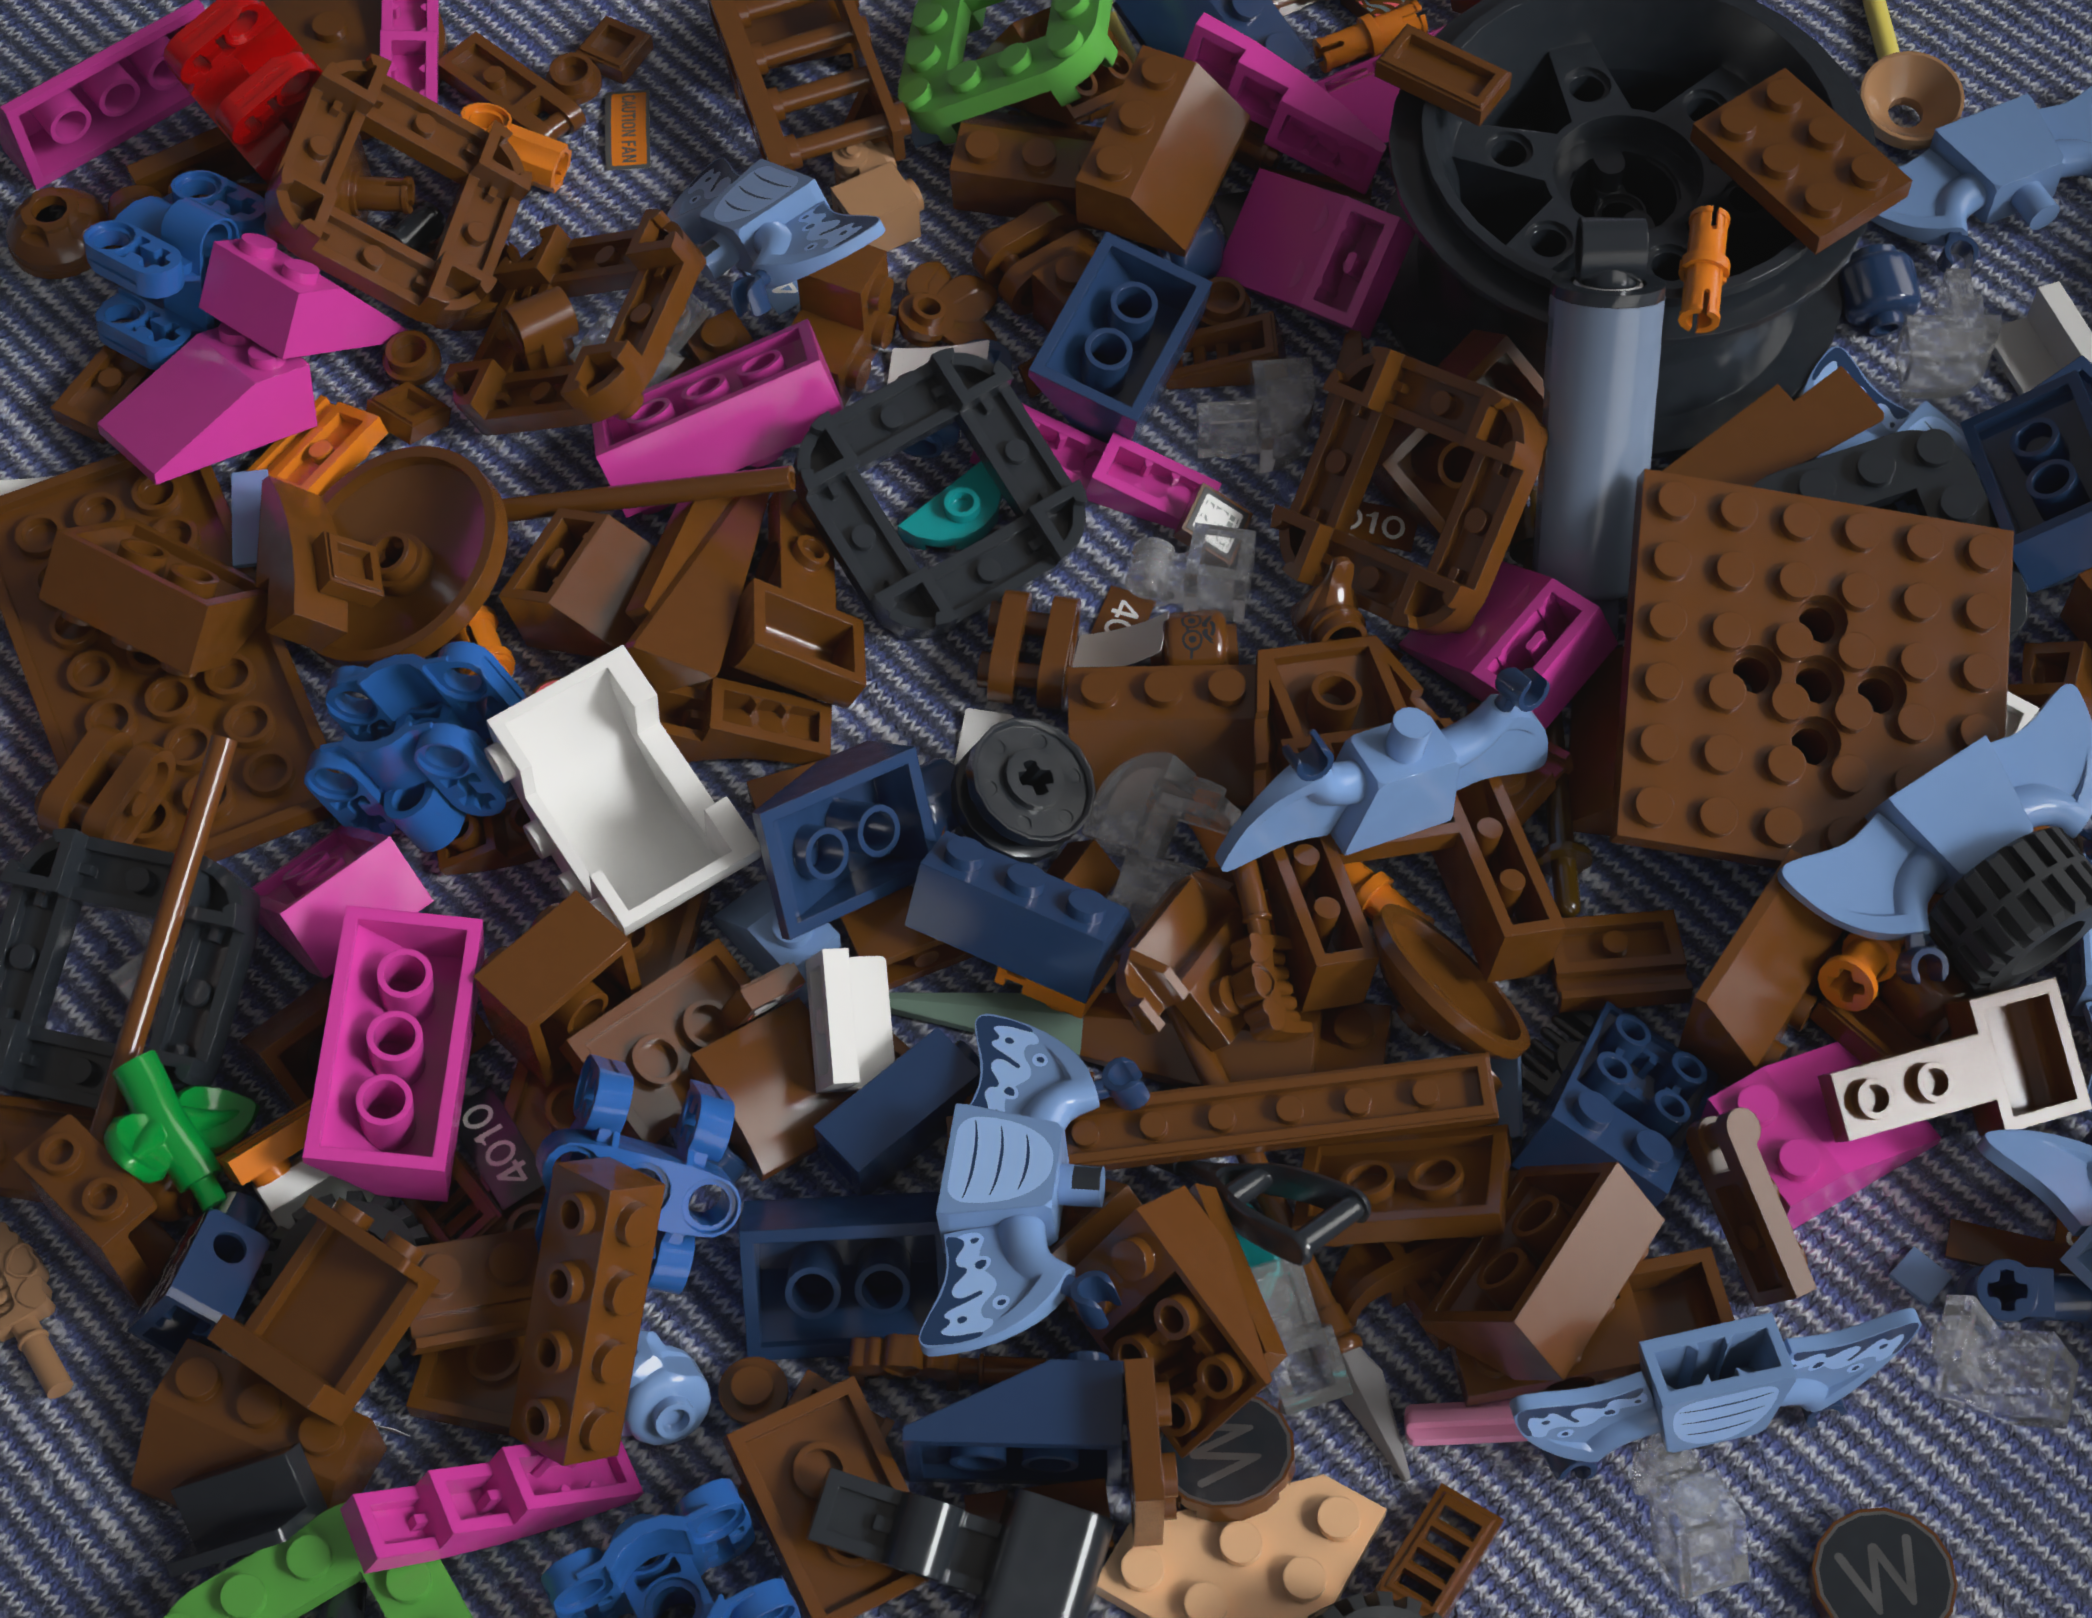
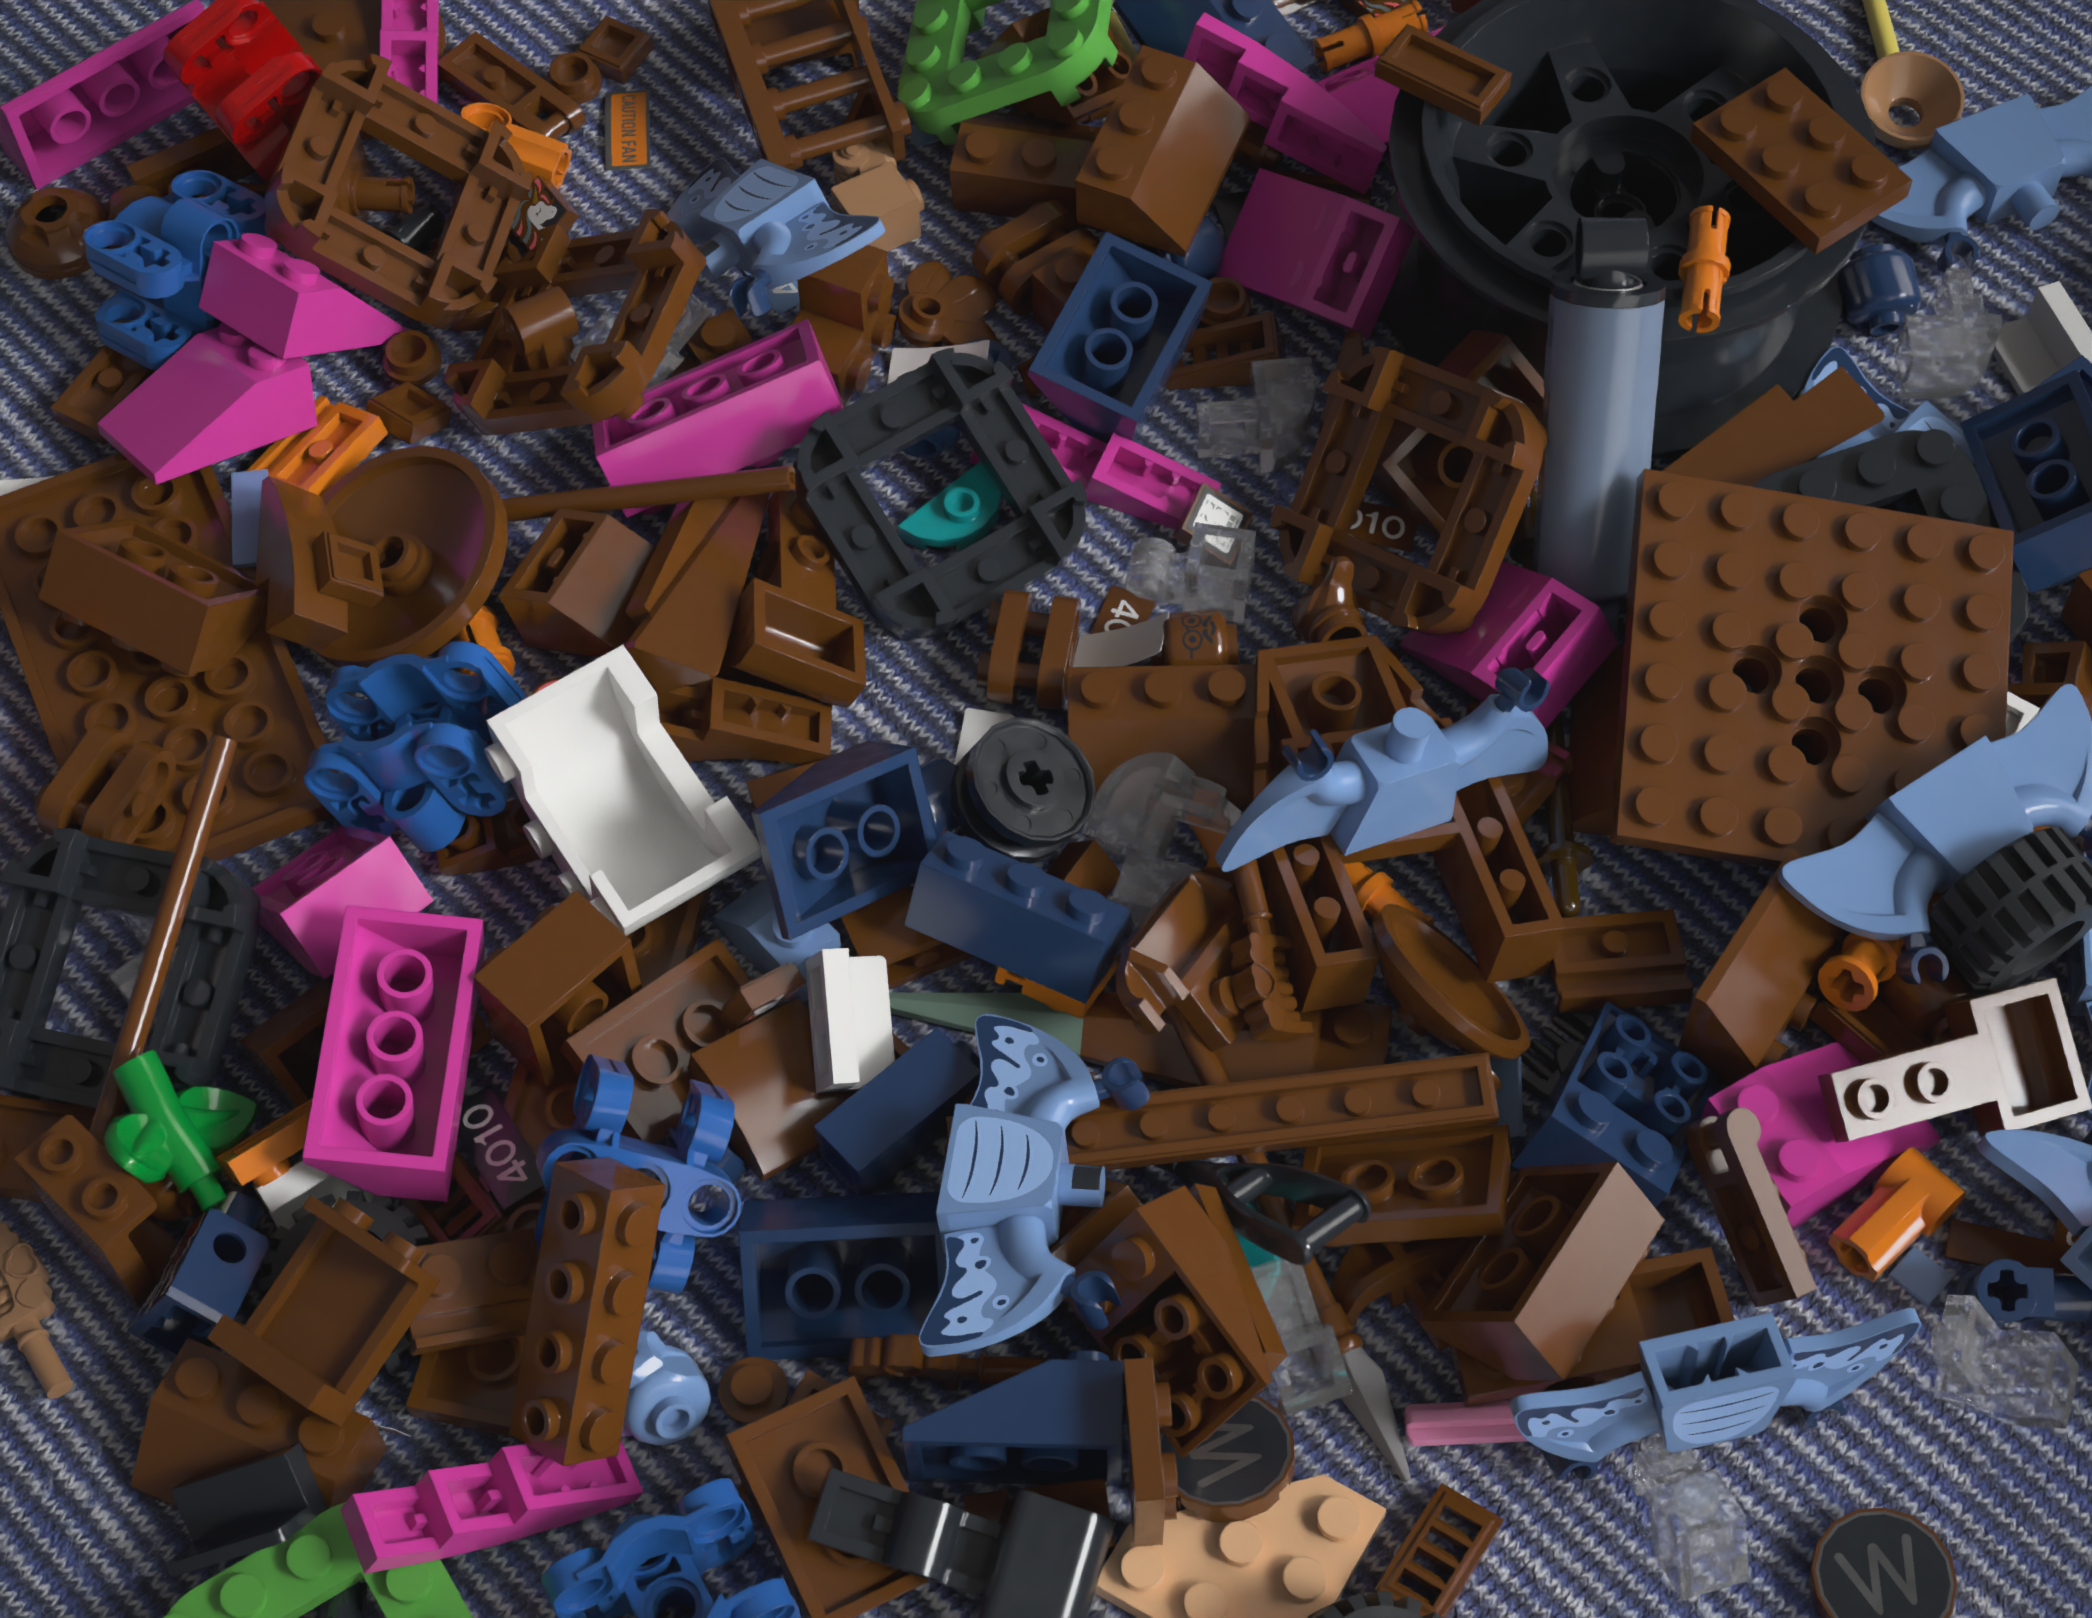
(540, 209): none -> tile
(1905, 1202): none -> orange piece

